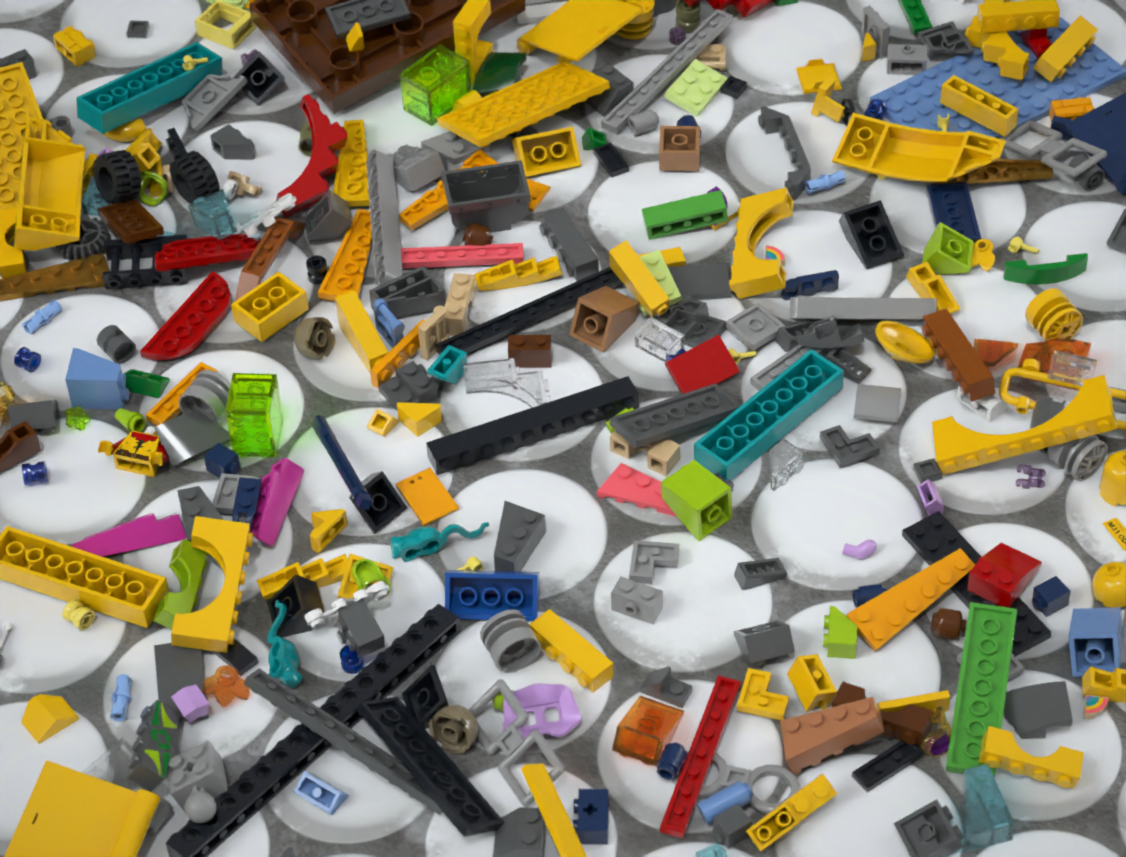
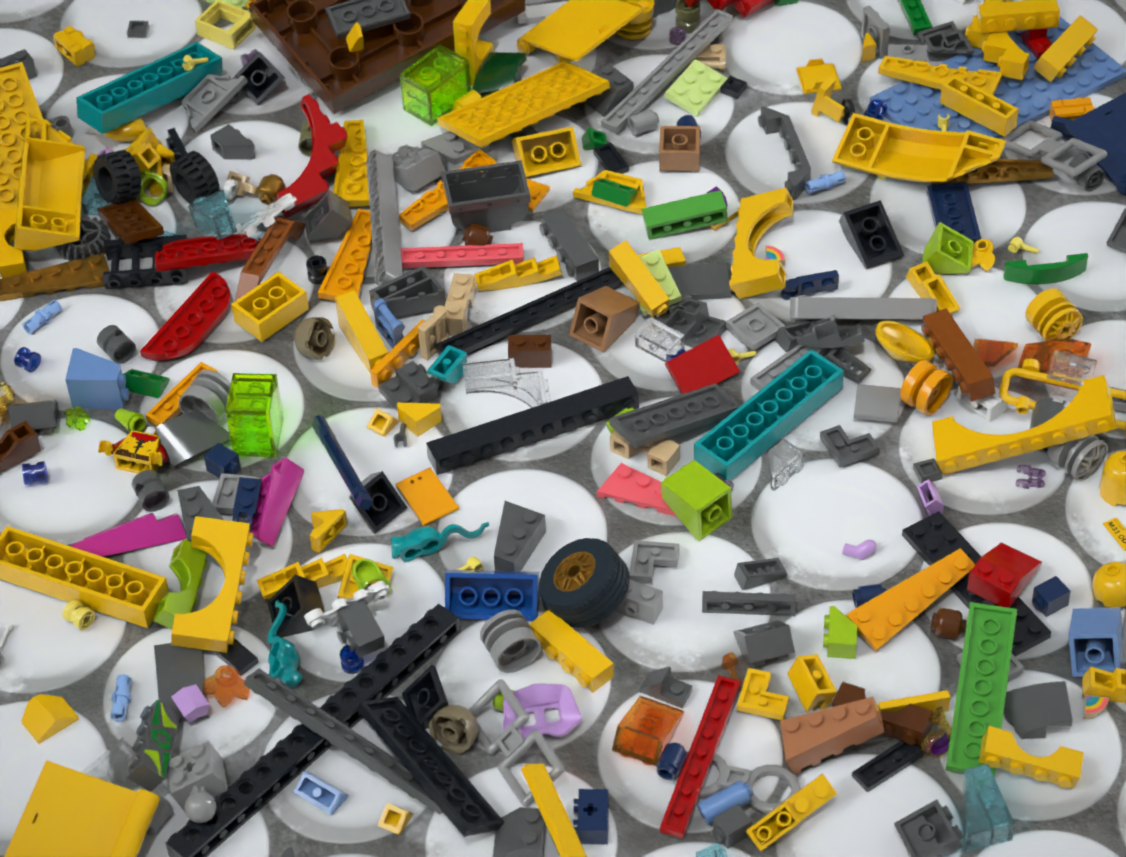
(150, 490): none -> dark grey wheel
(166, 155): none -> yellow slope
(269, 188): none -> pearl gold head
(394, 818): none -> yellow slope
(401, 436): none -> dark grey hand
(584, 582): none -> black wheel
(613, 192): none -> green slope
(636, 204): none -> yellow wing
(730, 660): none -> clear orange hand
(748, 603): none -> dark grey plate
(926, 387): none -> light orange wheel
(934, 76): none -> yellow wing

